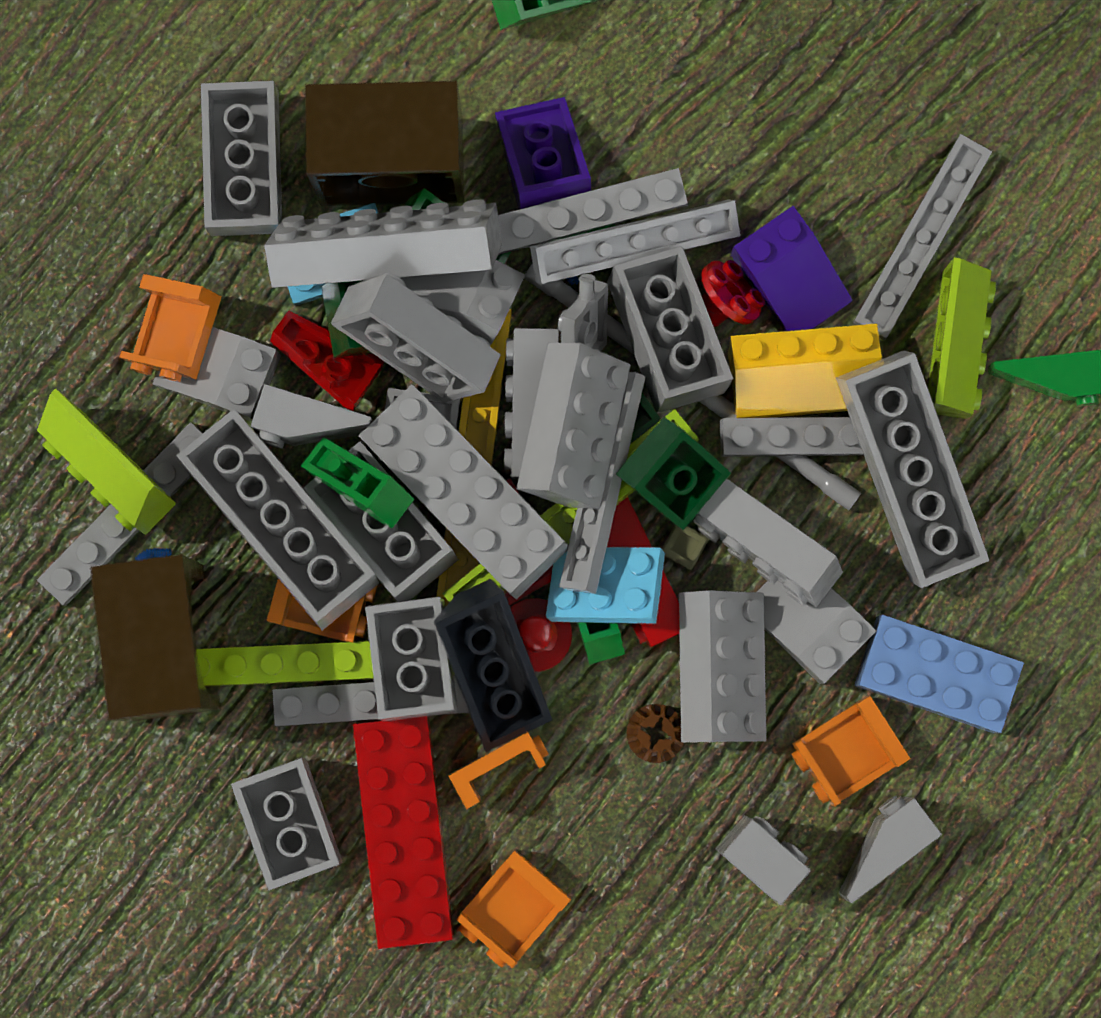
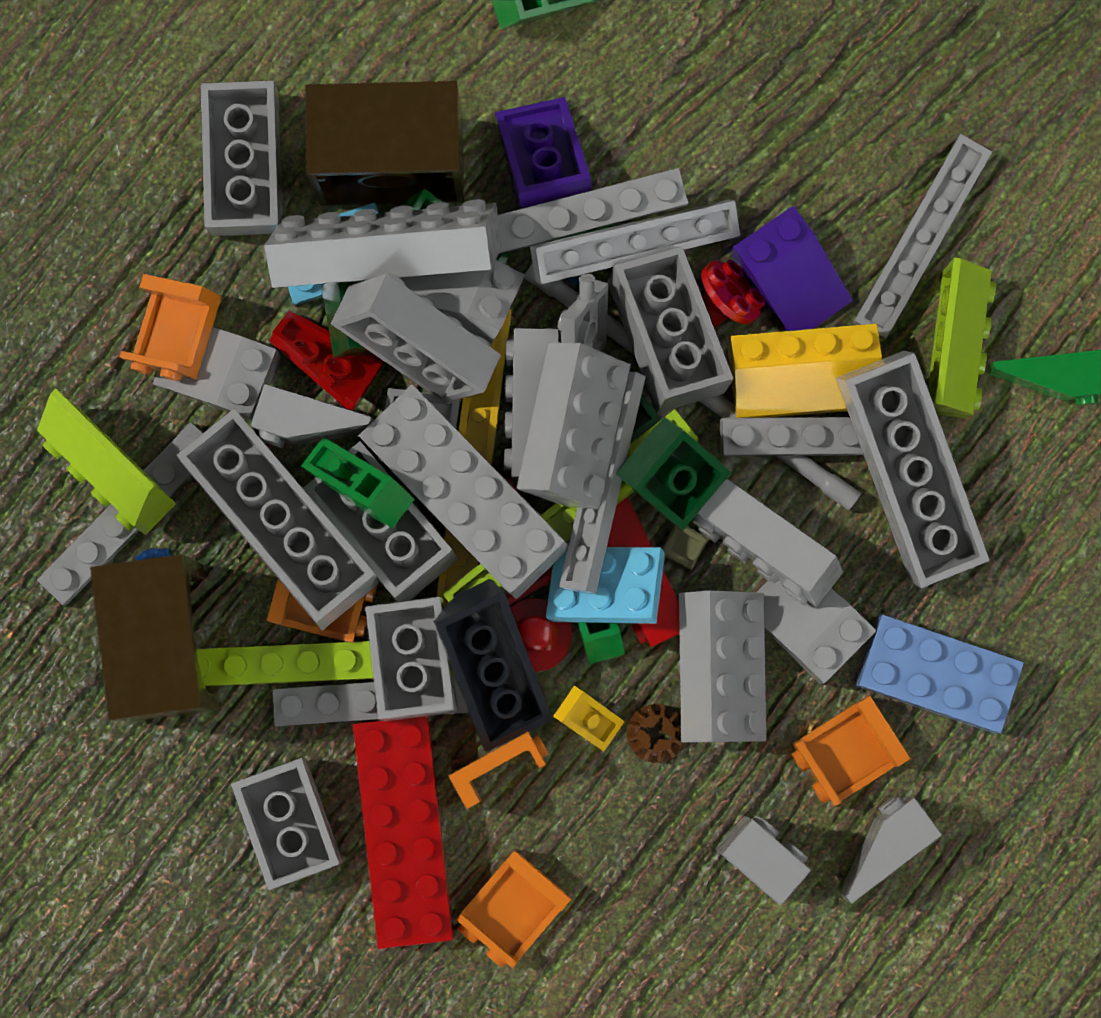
(589, 718): none -> yellow slope

